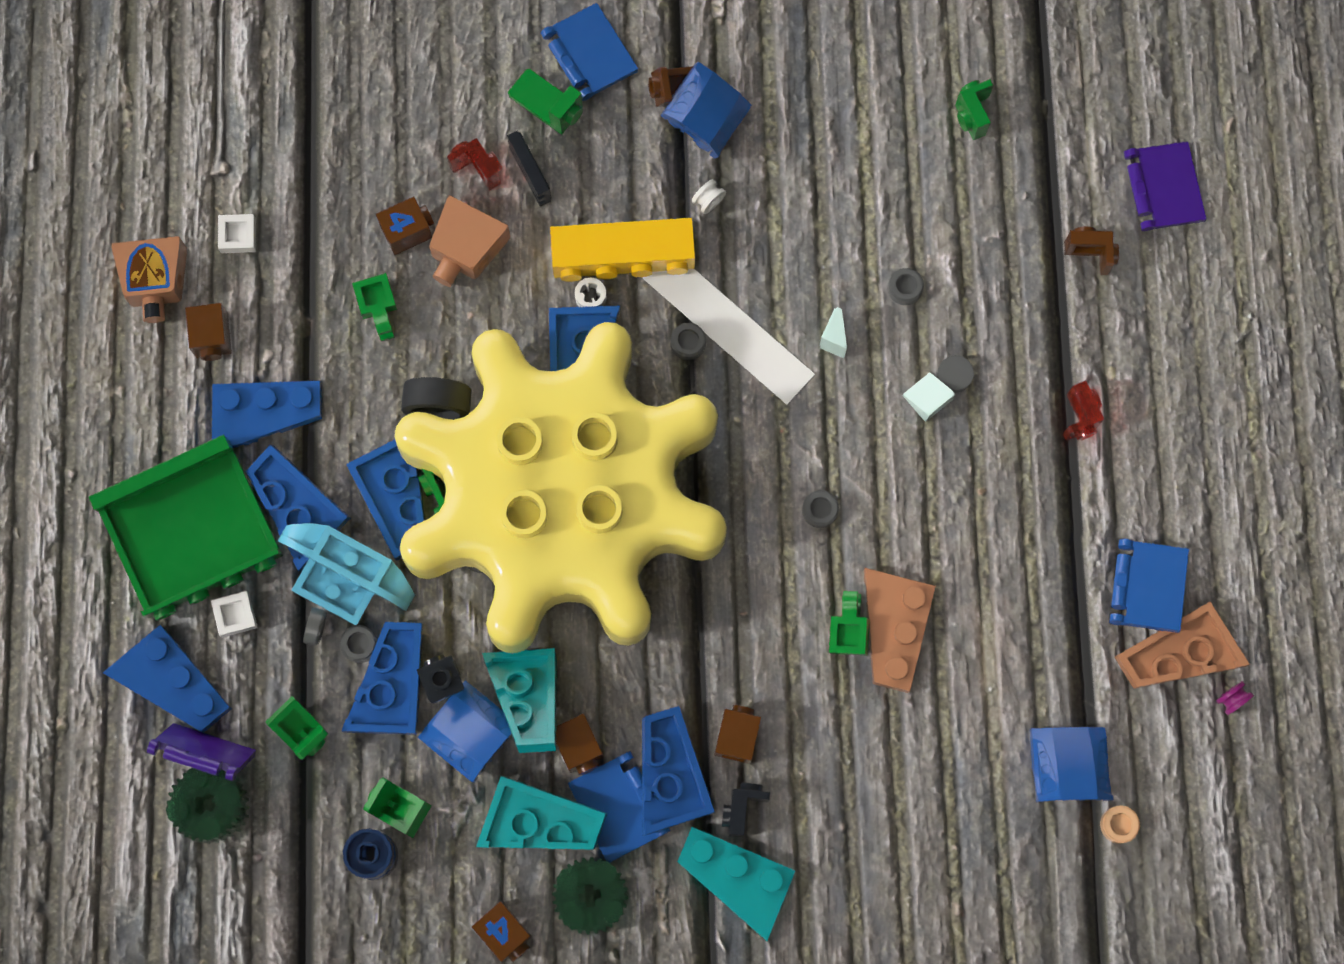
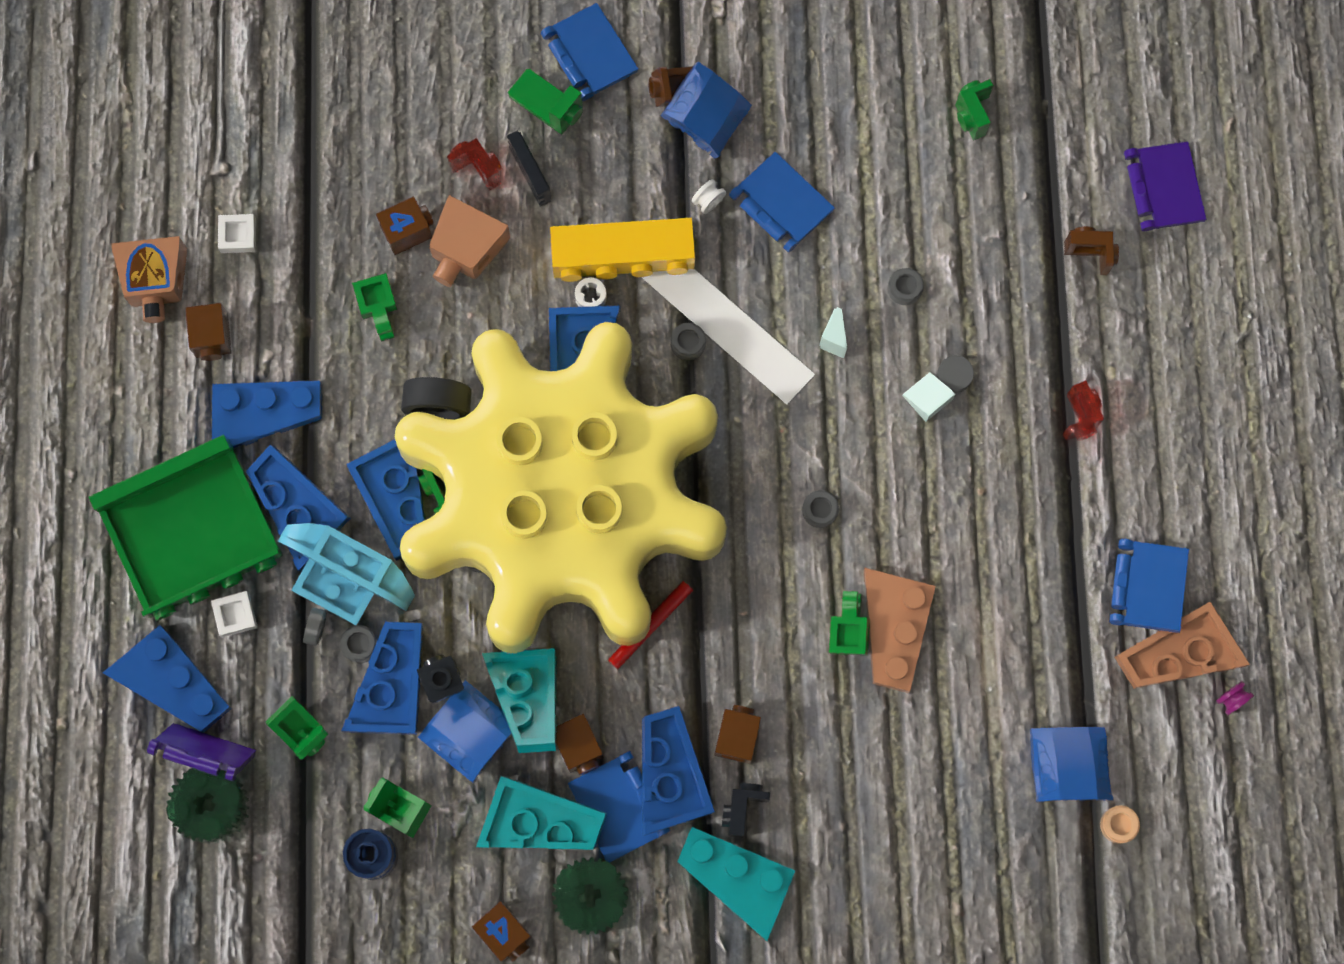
(658, 616): none -> red bar
(782, 201): none -> blue piece

